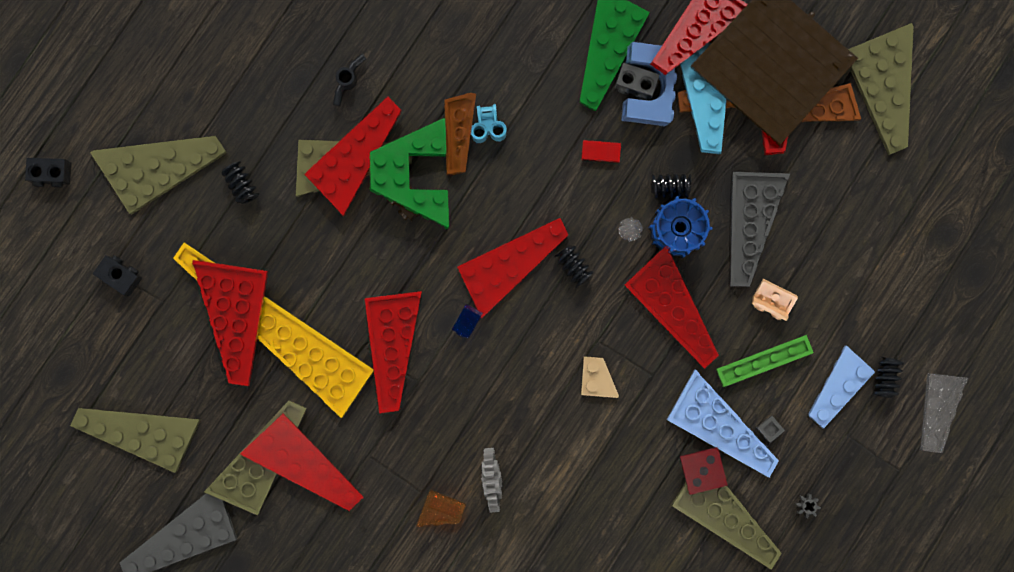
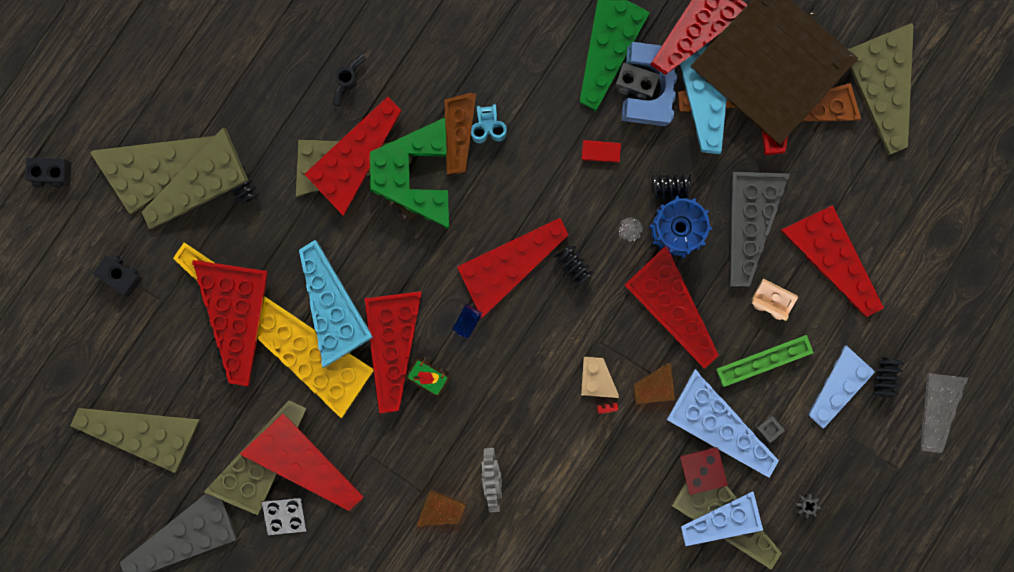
(202, 179): none -> olive wing
(284, 515): none -> hinge
(333, 312): none -> medium azure wing
(428, 377): none -> brick
(606, 408): none -> red tile
(655, 386): none -> clear orange wing
(727, 521): none -> light blue wing
(832, 253): none -> red wing

